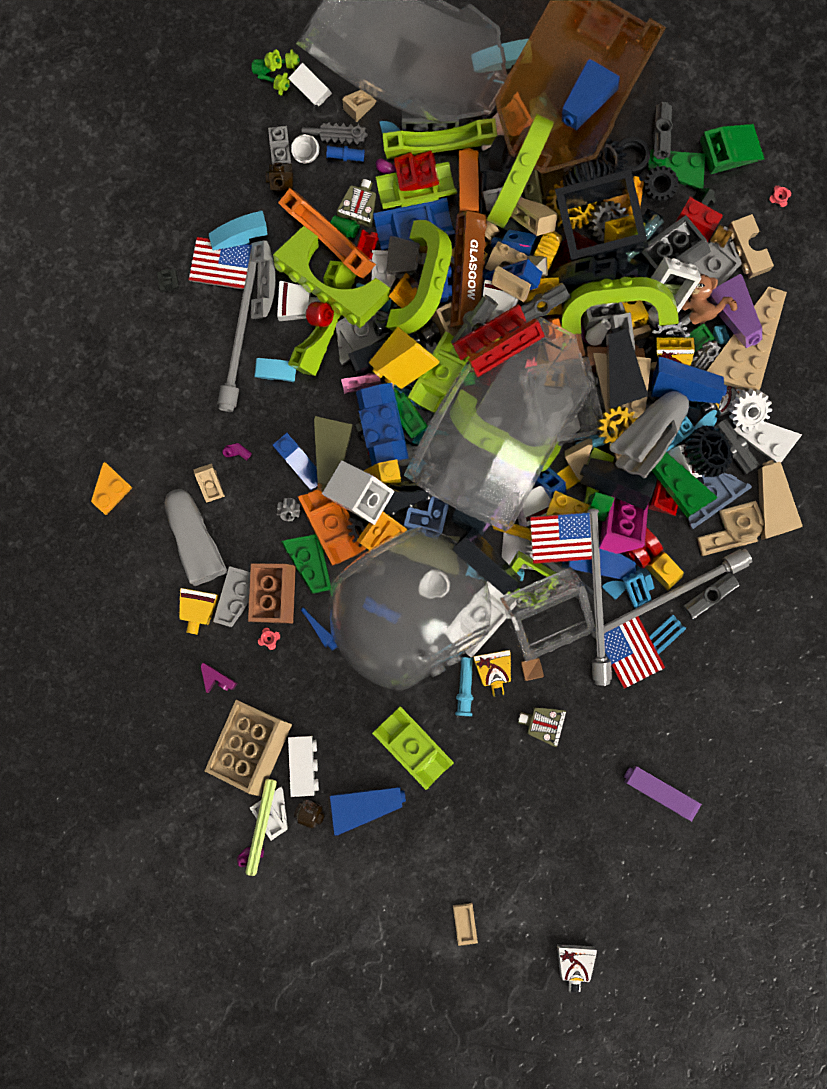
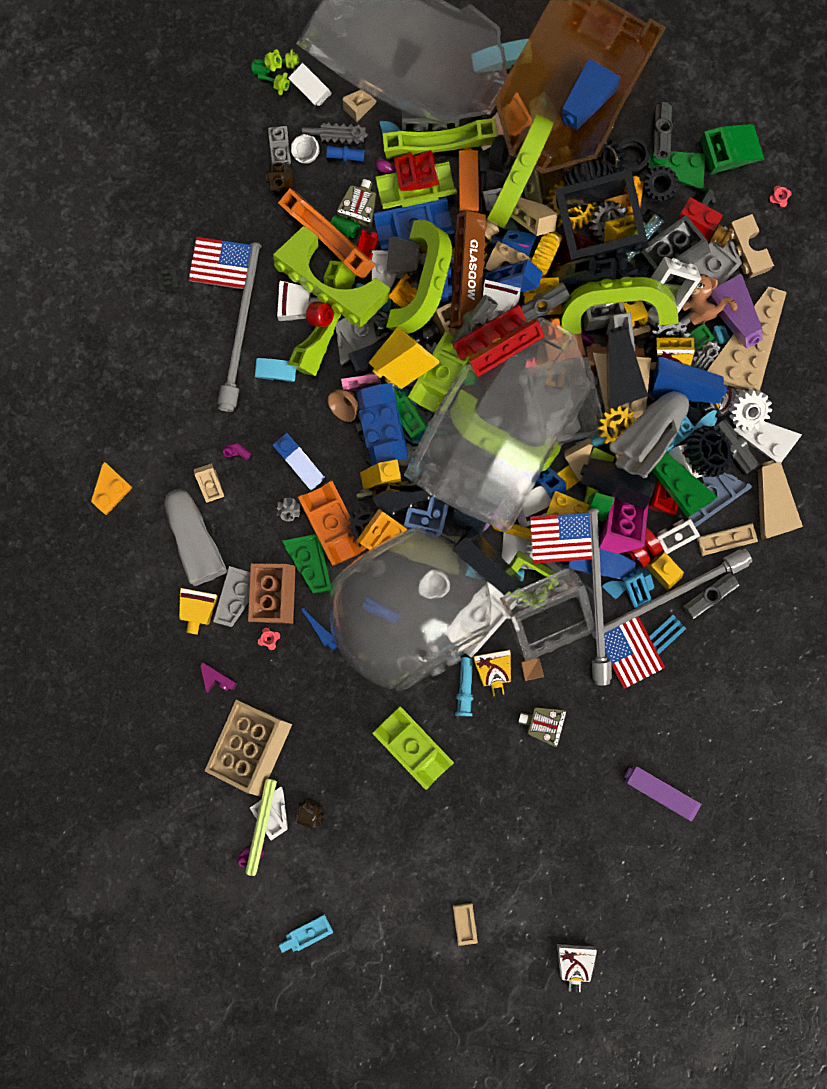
(238, 231): medium azure slope -> none
(266, 279): light grey slope -> none
(302, 766): white brick -> none
(307, 934): none -> medium azure hinge
(330, 446): olive slope -> none
(341, 407): none -> medium nougat piece
(358, 492): white slope -> none
(360, 807): blue slope -> none
(511, 284): tan tile -> none
(541, 263): dark tan slope -> none
(598, 332): white cone -> none
(678, 536): none -> white brick
(743, 521): tan tile -> none

